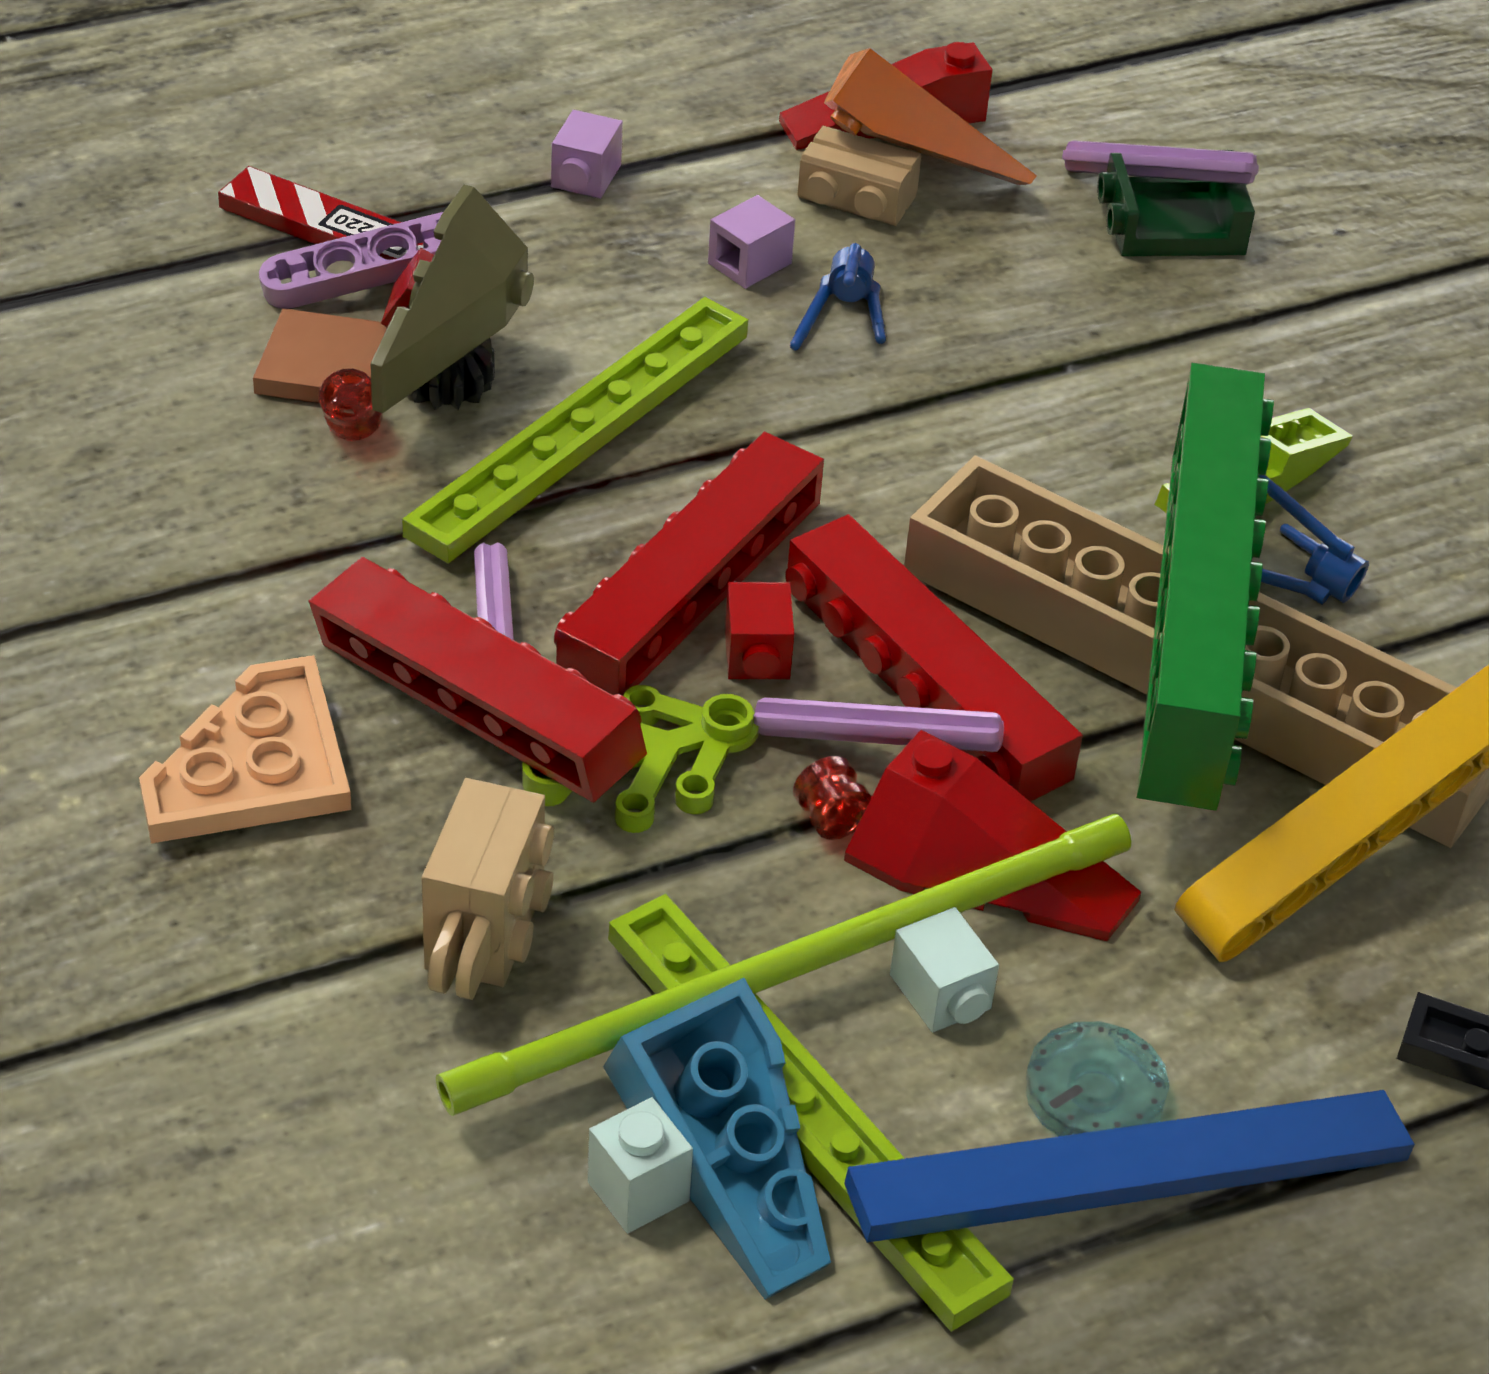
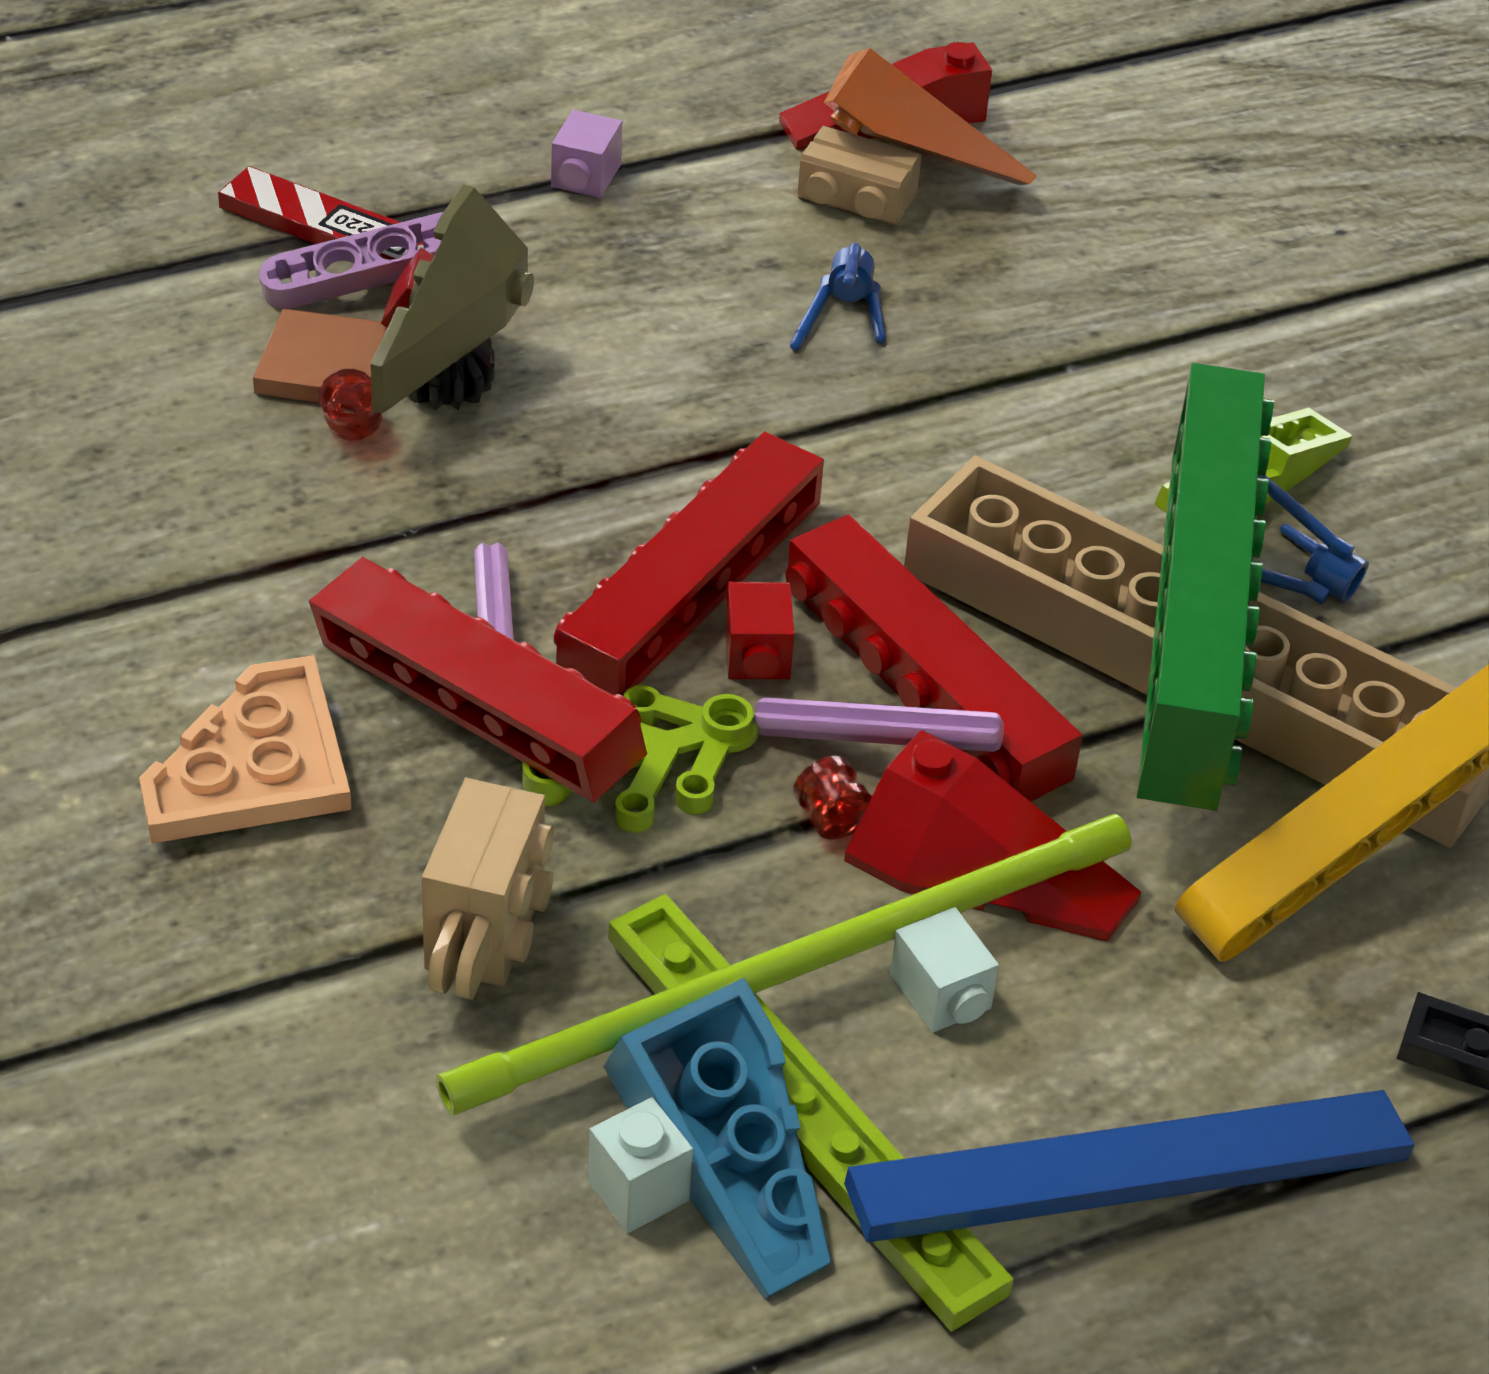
(573, 430): lime plate -> none
(751, 241): lavender brick -> none
(1095, 1079): clear light blue tile -> none
(1164, 162): lavender axle -> none
(1174, 214): dark green panel -> none

